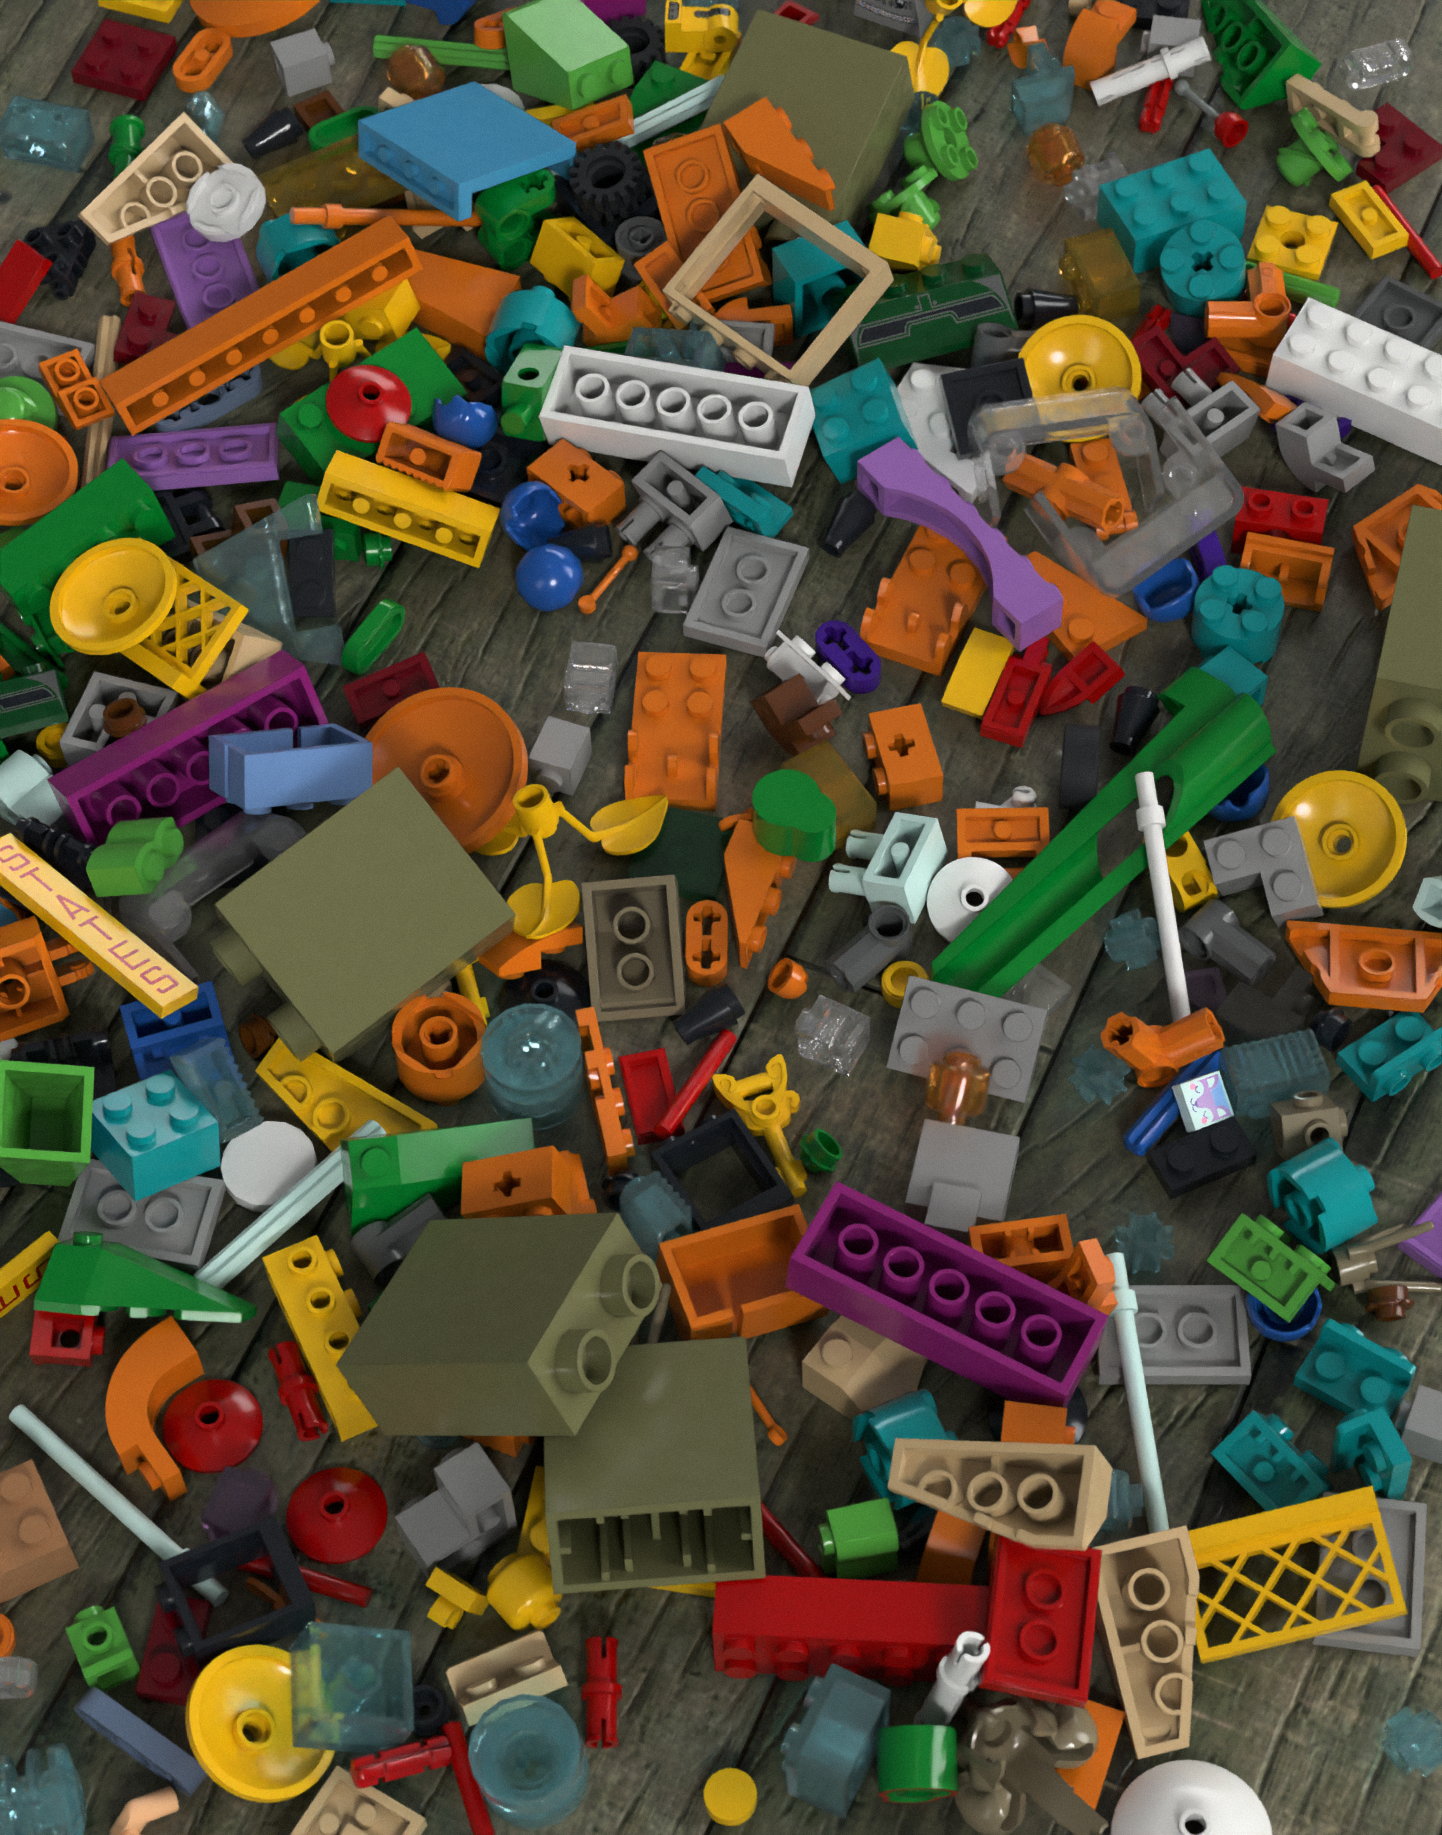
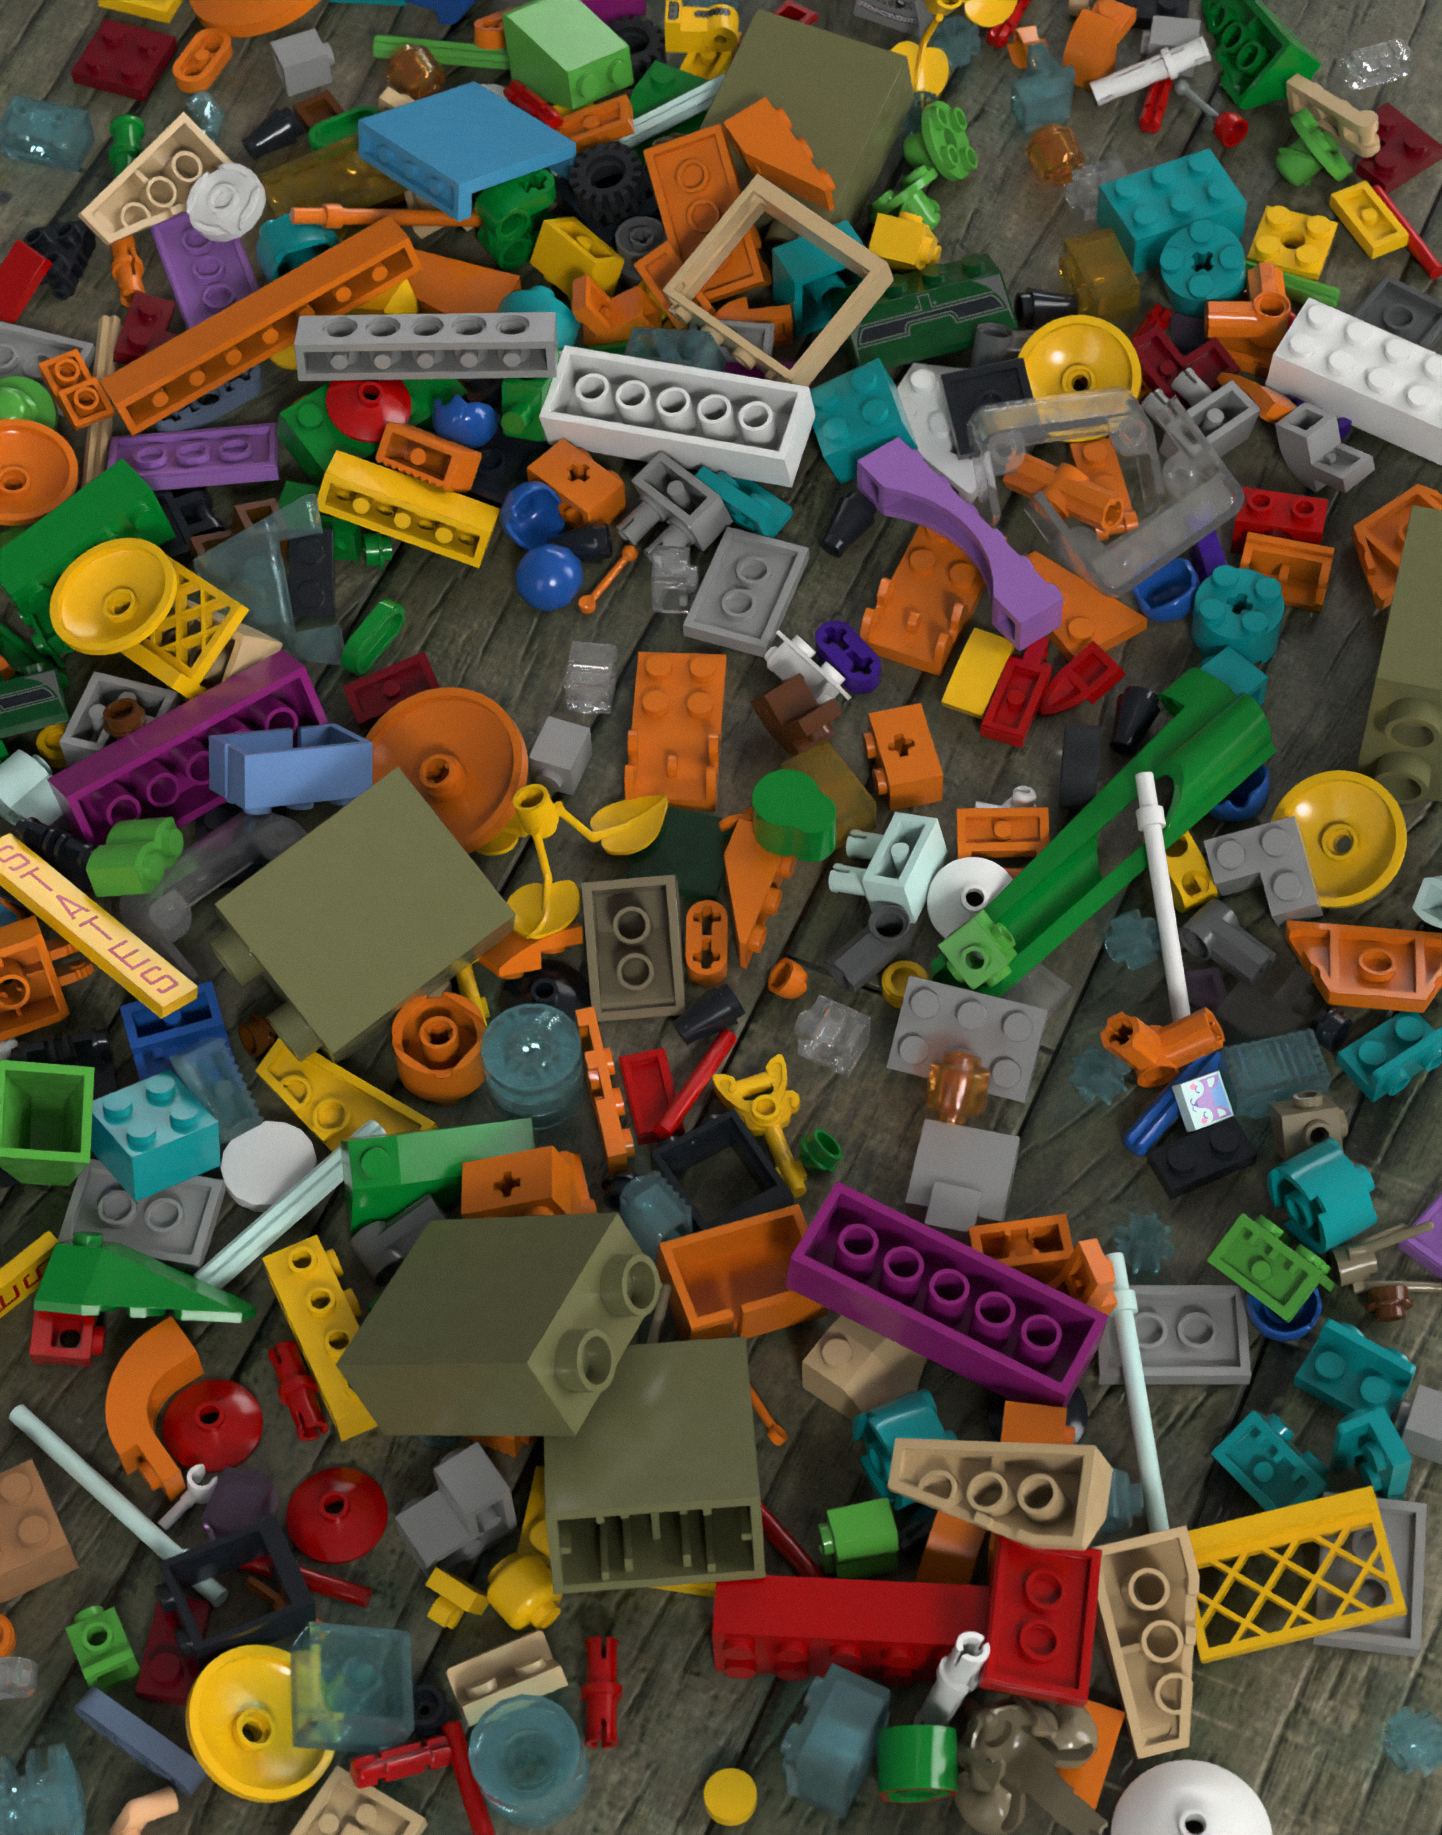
(194, 1494): none -> white hand
(426, 346): none -> light grey brick
(532, 104): none -> red axle
(977, 937): none -> bright green brick

